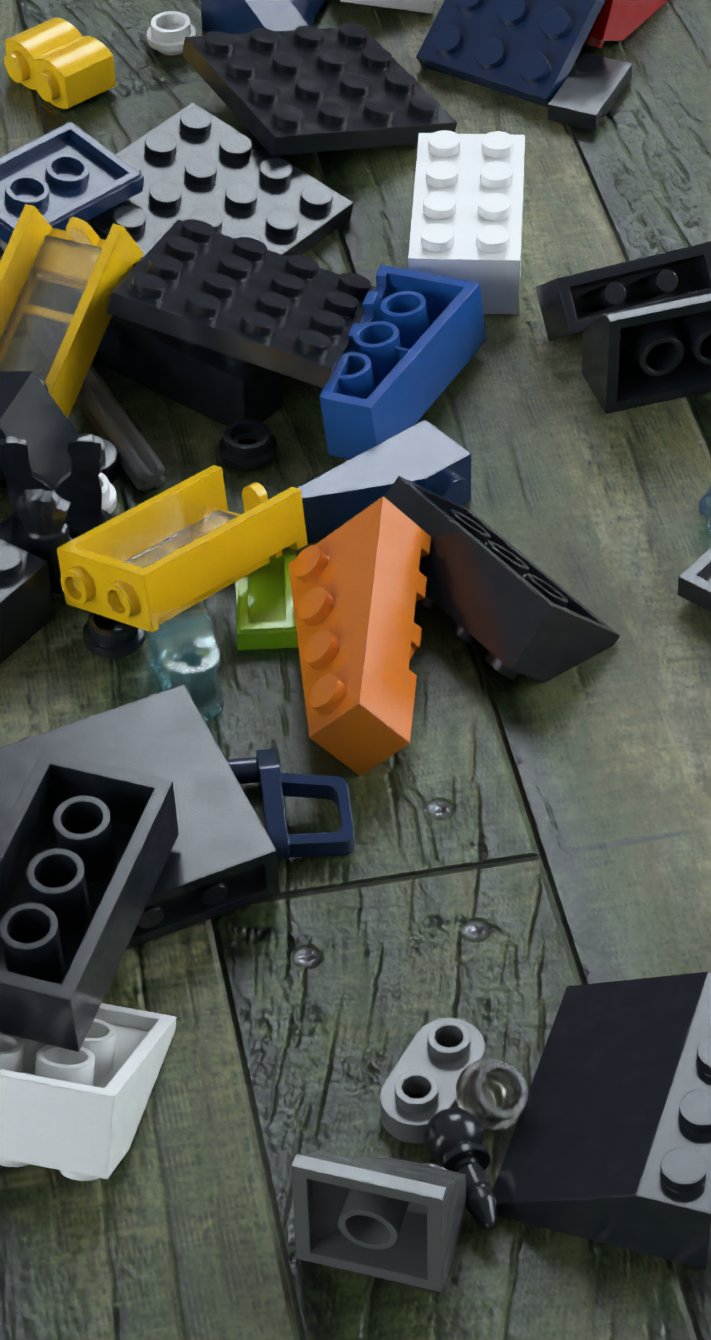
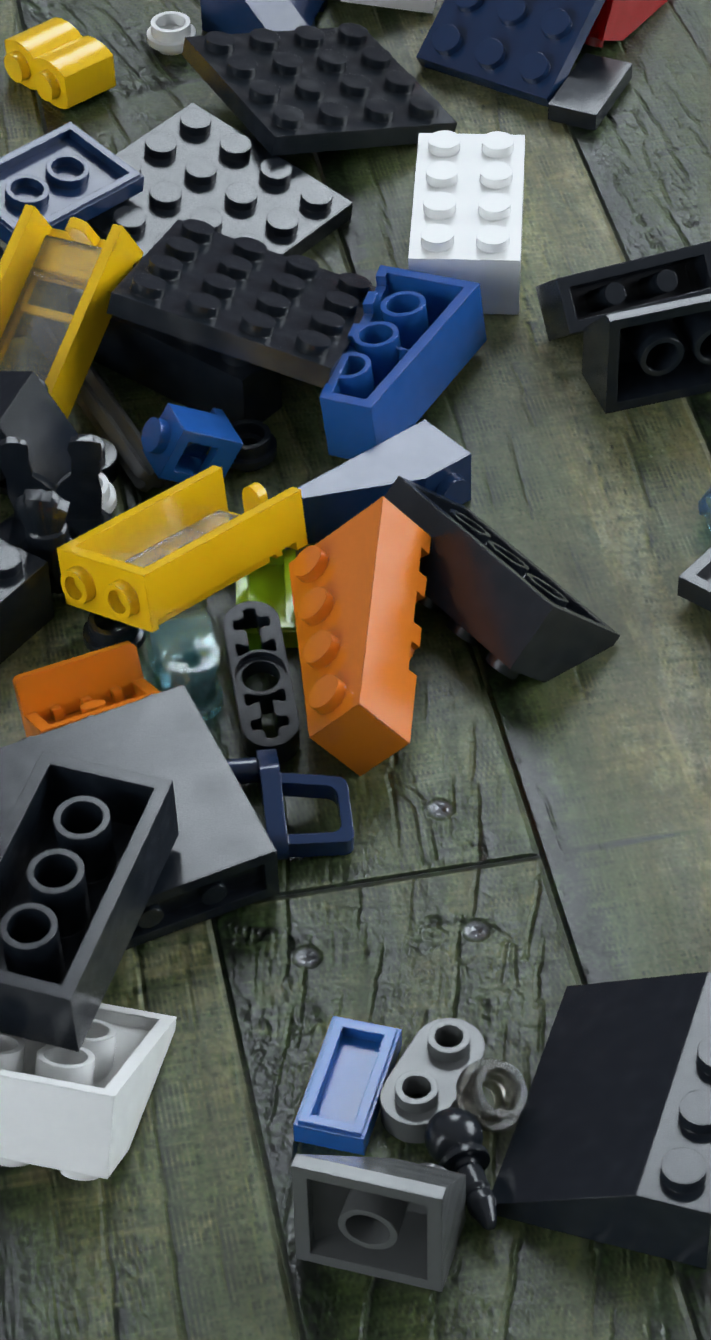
(80, 687): none -> orange bracket
(181, 437): none -> blue brick
(271, 660): none -> black beam
(347, 1085): none -> tile

